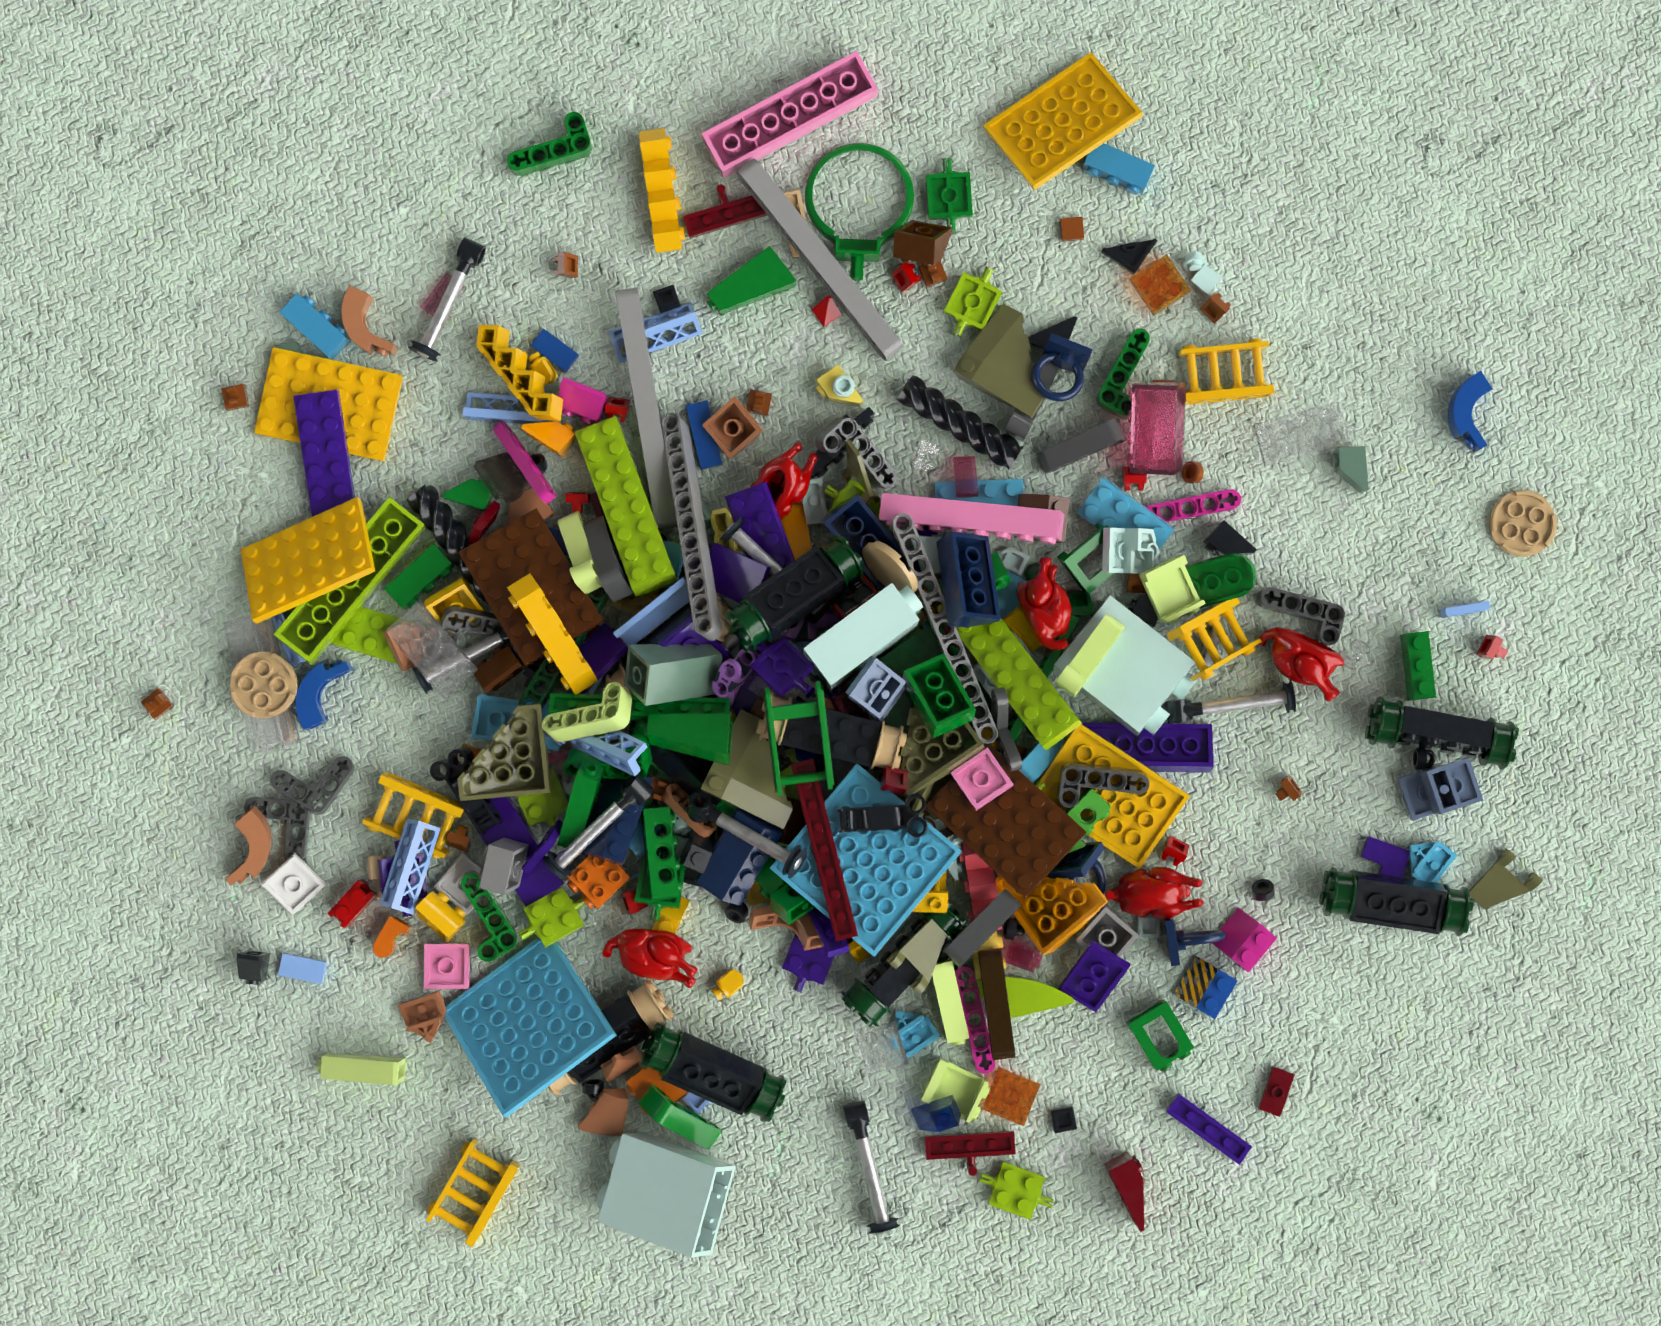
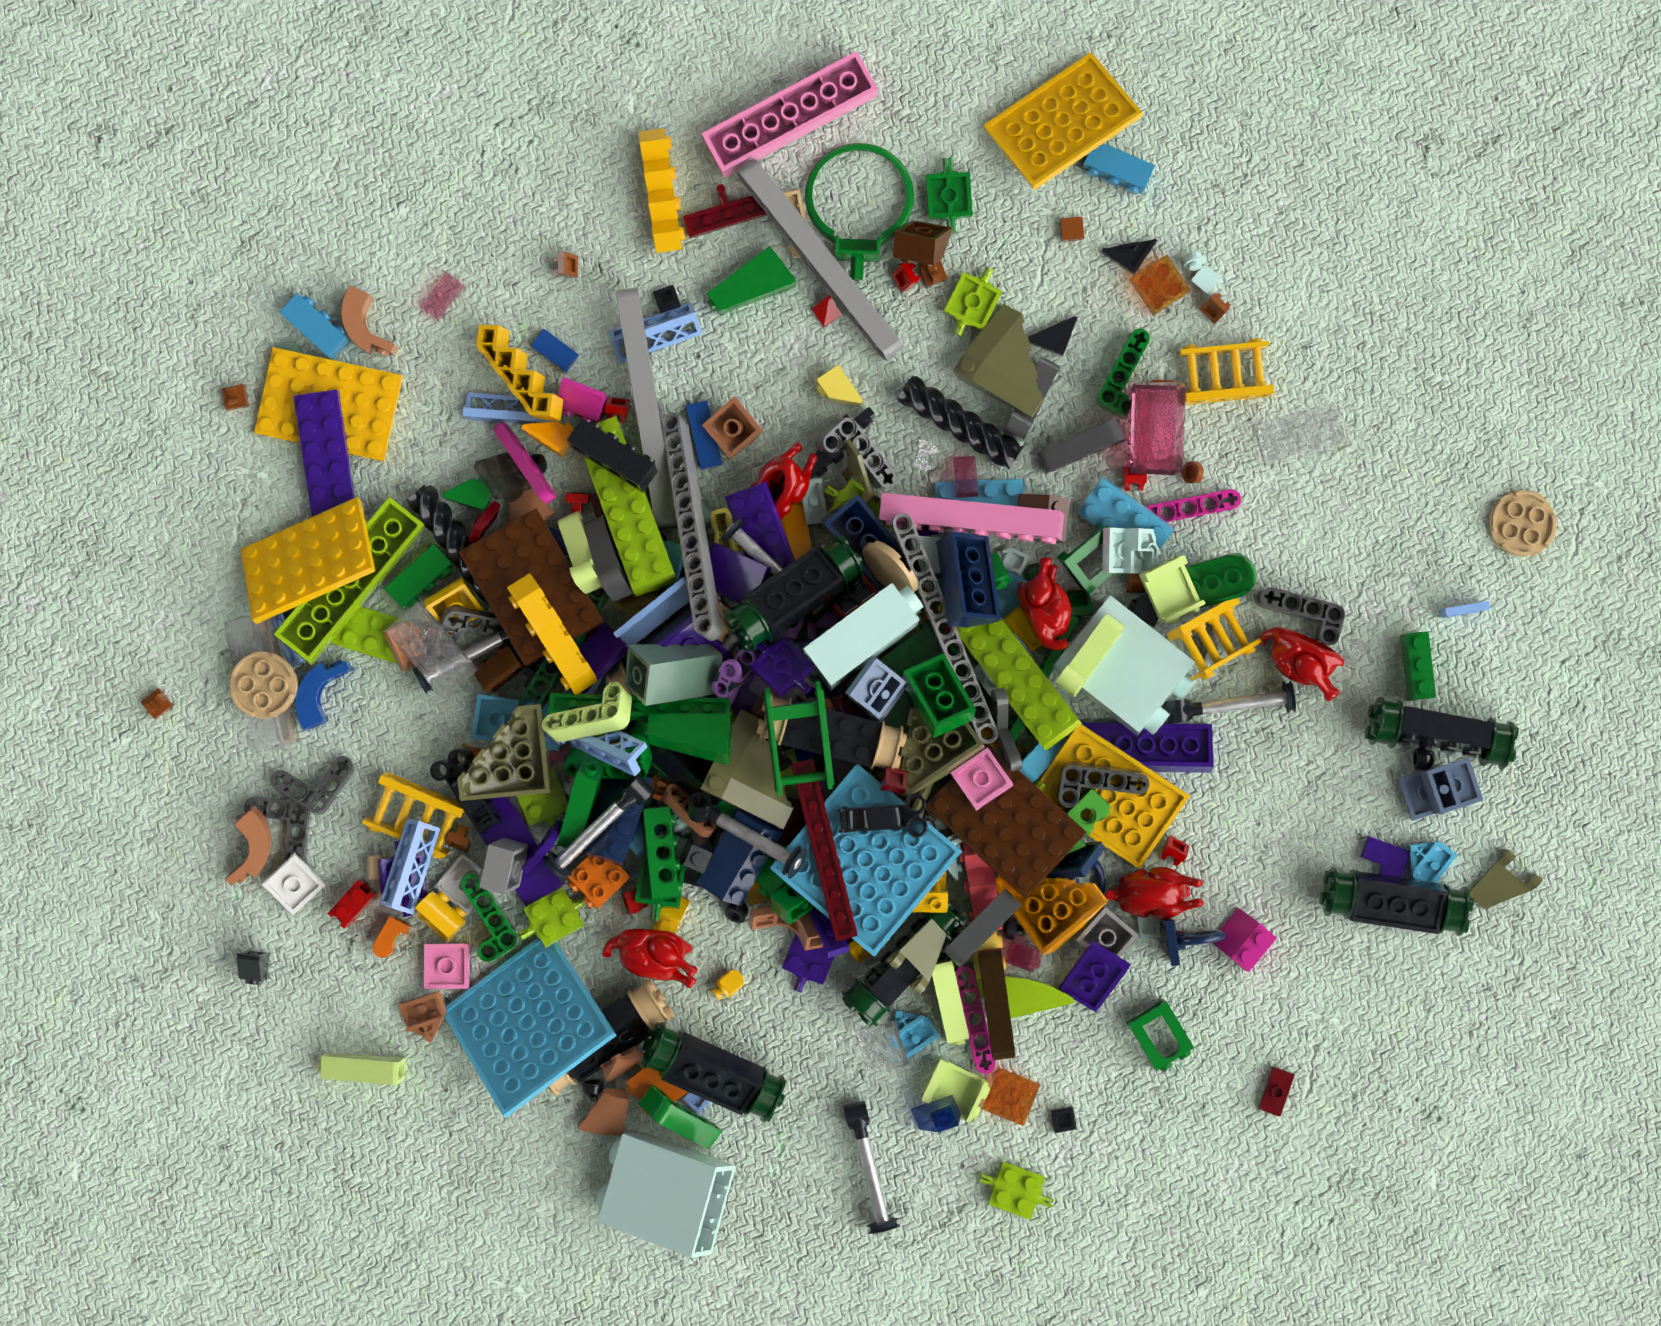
(302, 968): light blue tile -> none
(469, 255): piece -> none
(494, 1191): yellow fence -> none
(544, 367): yellow arm -> none
(548, 149): green beam -> none
(613, 455): none -> black brick
(759, 402): dark orange tile -> none
(843, 386): light aqua plate -> none
(970, 1146): dark red plate -> none
(1066, 356): dark blue tile -> none
(1127, 1178): dark red slope -> none
(1205, 987): slope -> none
(1208, 1128): dark purple plate -> none
(1226, 540): black slope -> none
(1263, 890): black tile -> none
(1289, 788): dark orange tile -> none
(1352, 466): sand green slope -> none
(1461, 407): blue arch -> none
(1491, 648): tile -> none

